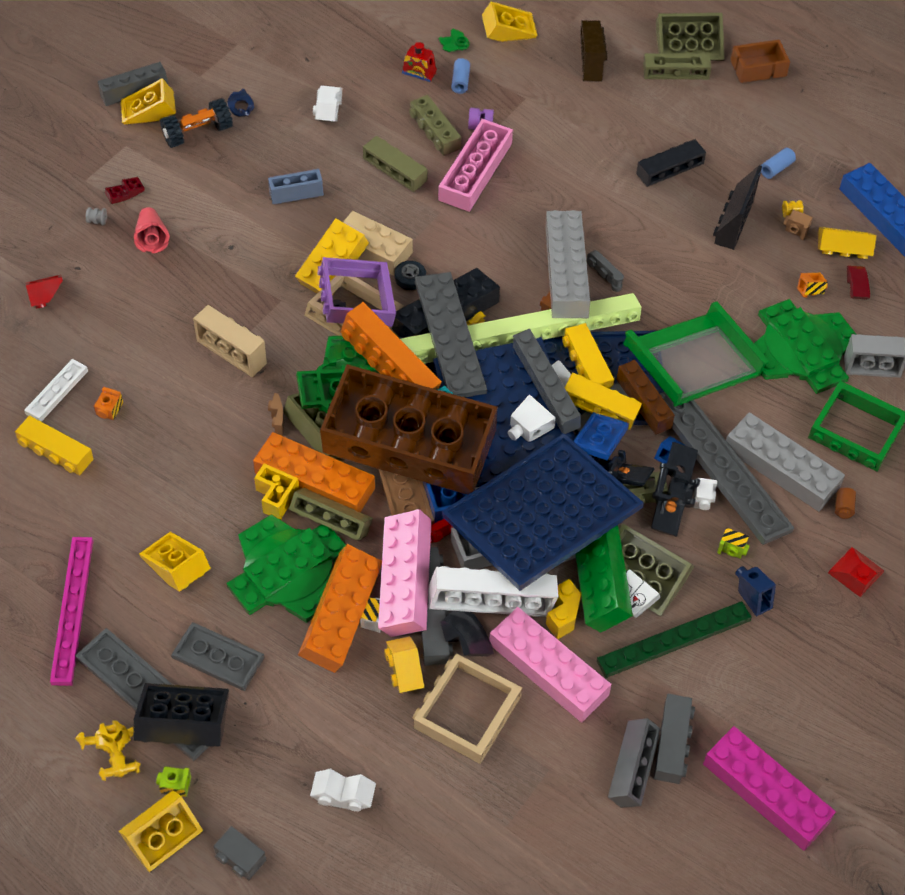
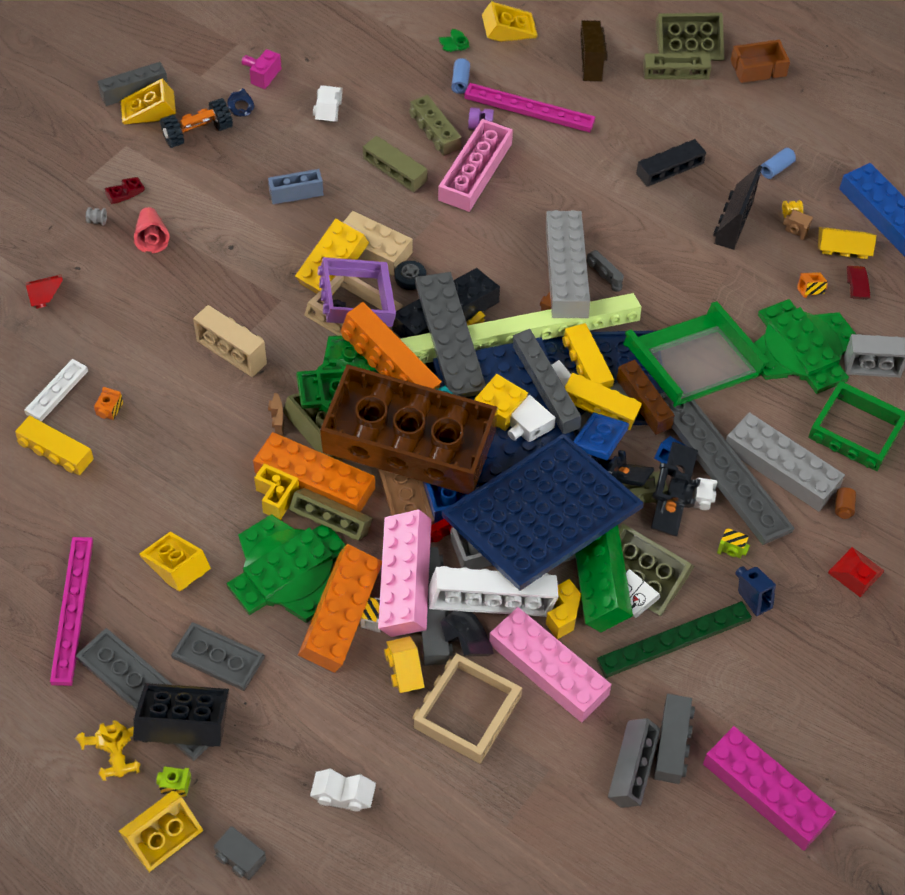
(264, 68): none -> dark pink brick
(420, 62): red torso -> none
(505, 396): none -> yellow brick
(529, 107): none -> dark pink plate

